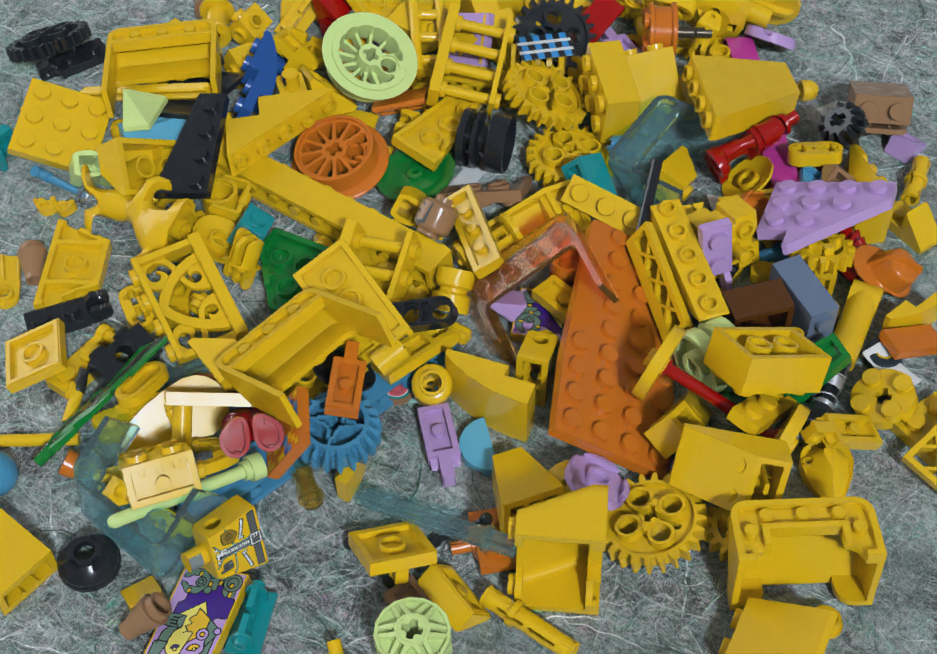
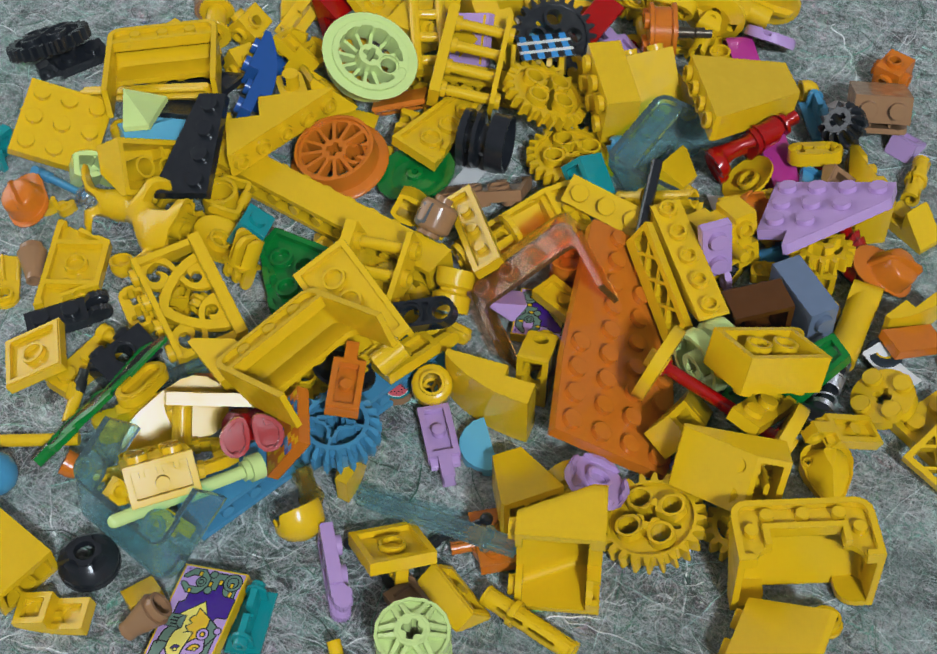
(25, 200): none -> orange piece
(53, 615): none -> yellow slope
(120, 264): none -> yellow hinge
(227, 540): yellow torso -> none
(301, 522): none -> yellow hair
(334, 574): none -> lavender hinge
(636, 196): none -> yellow pin
(811, 112): none -> dark azure hinge
(893, 68): none -> orange brick

